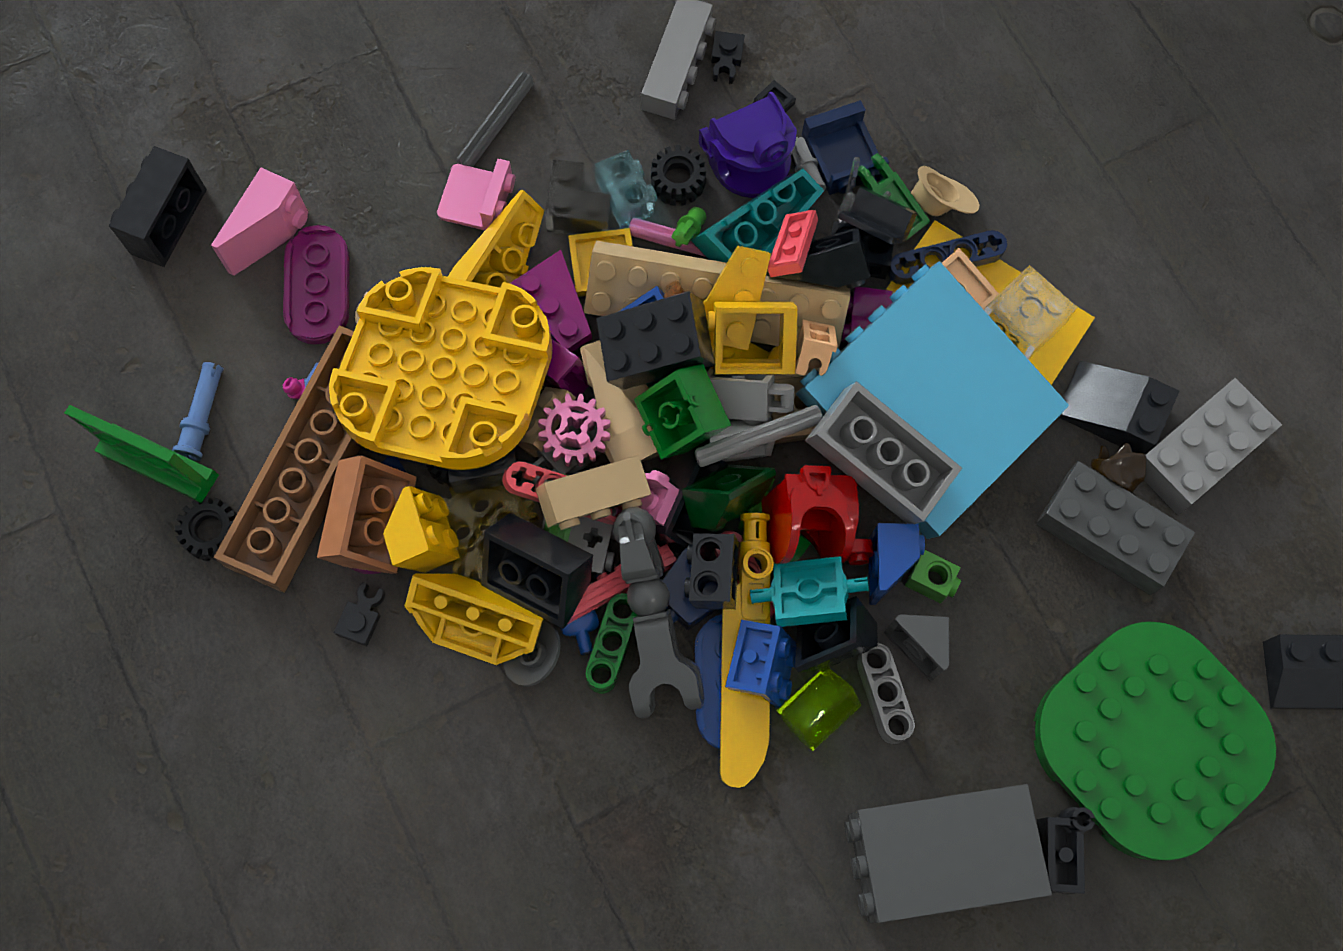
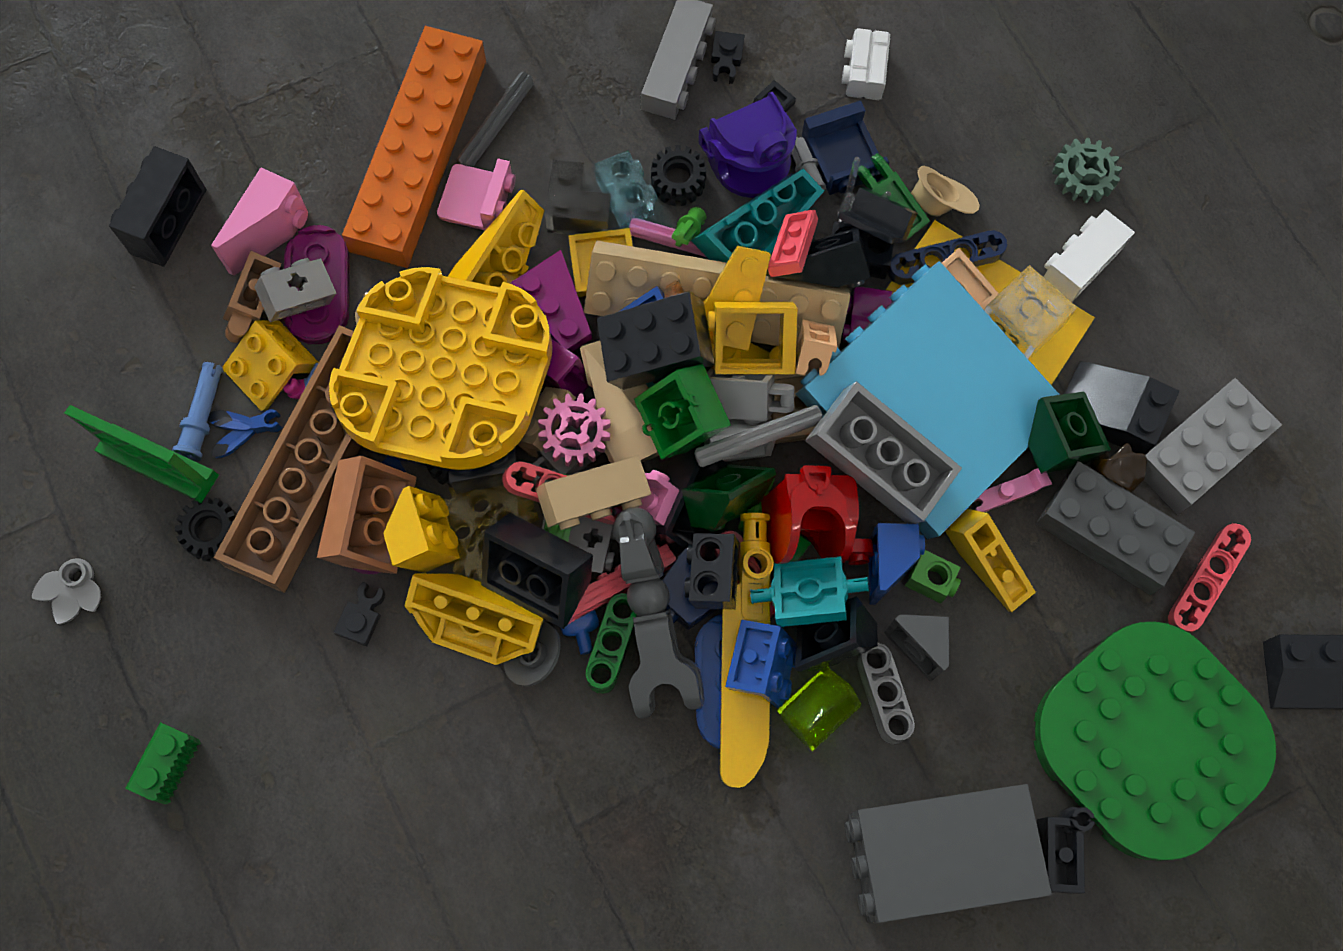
(66, 594): none -> light grey plate
(163, 764): none -> green brick
(242, 429): none -> blue piece
(245, 304): none -> medium nougat brick
(267, 361): none -> yellow bracket
(284, 301): none -> light grey brick
(415, 147): none -> orange brick
(867, 64): none -> white brick
(990, 557): none -> yellow slope
(1013, 490): none -> bright pink piece
(1065, 432): none -> dark green slope
(1086, 170): none -> sand green gear
(1087, 255): none -> white brick
(1206, 576): none -> coral beam

